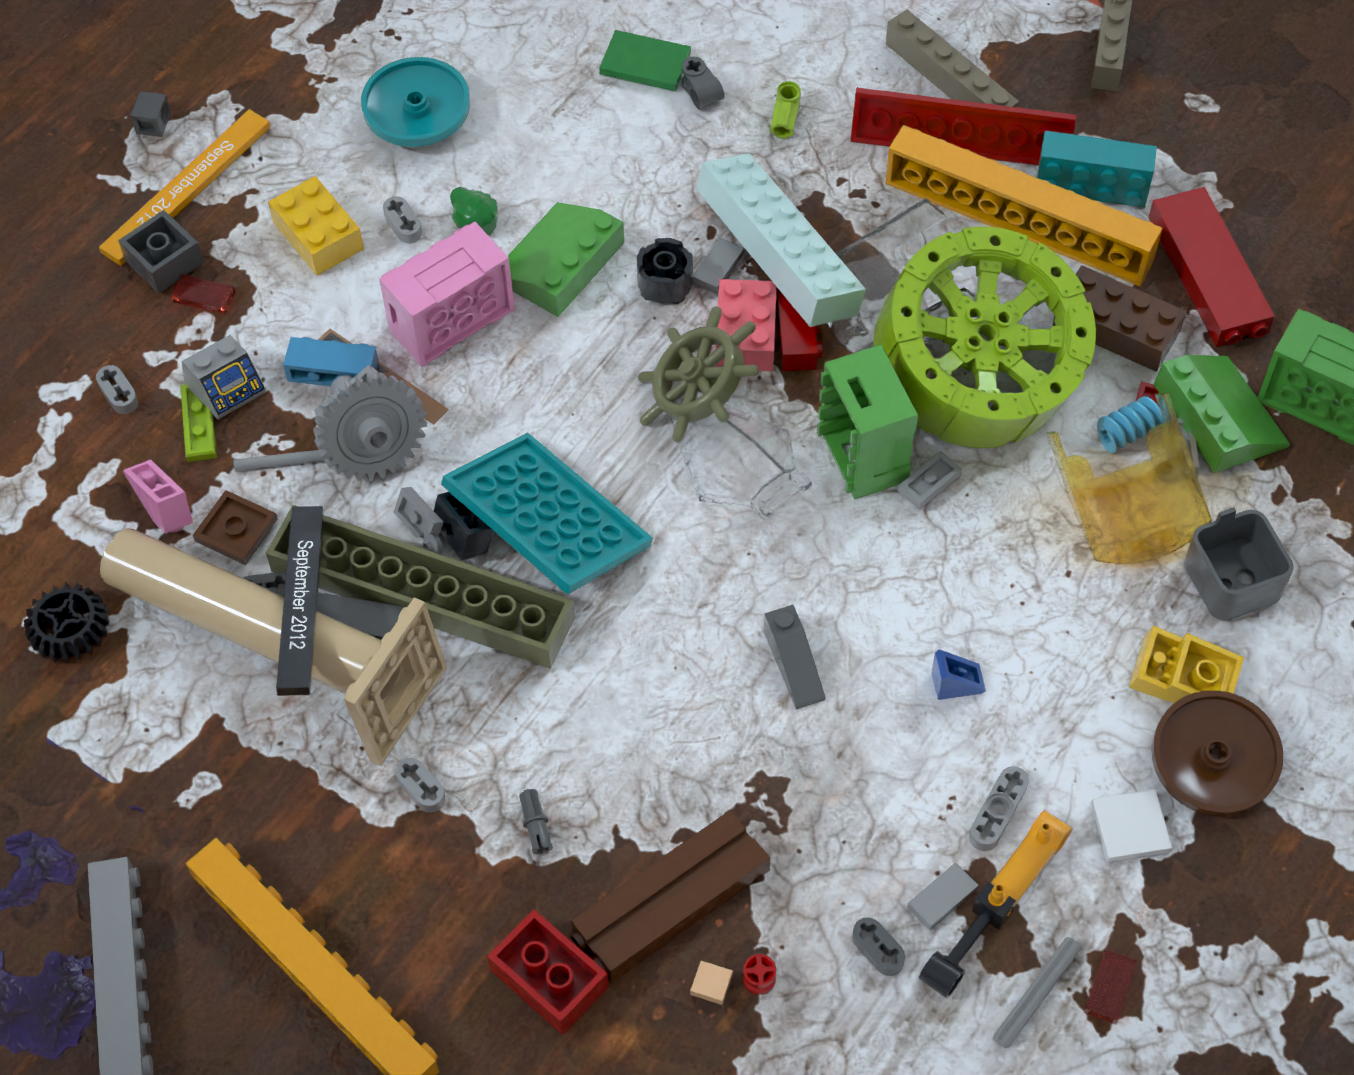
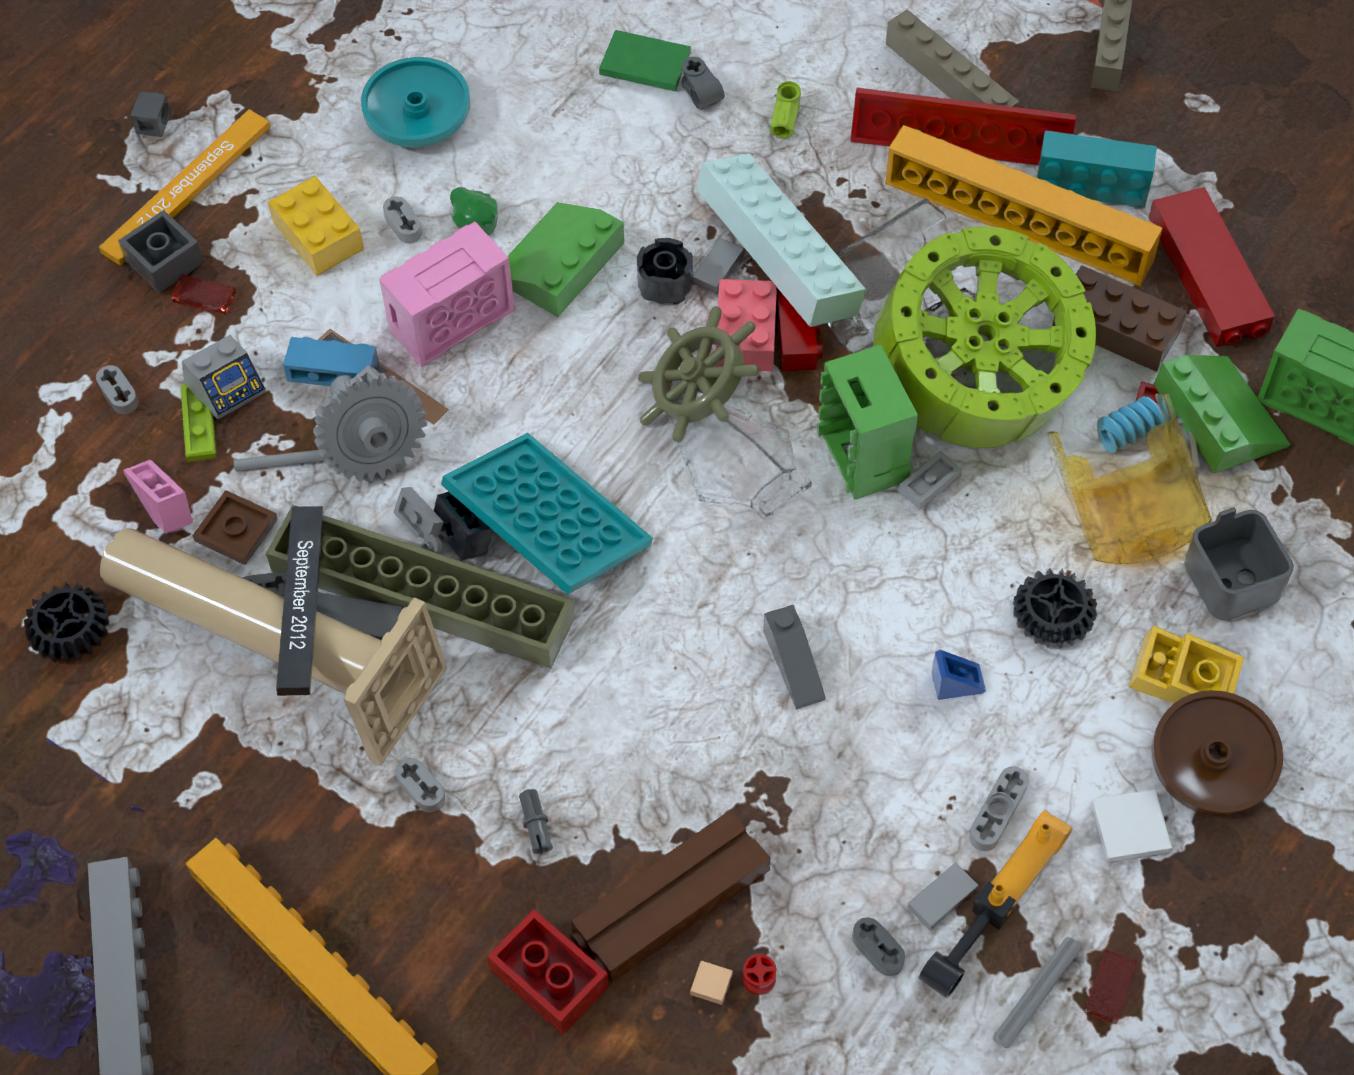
(1074, 608): none -> black gear

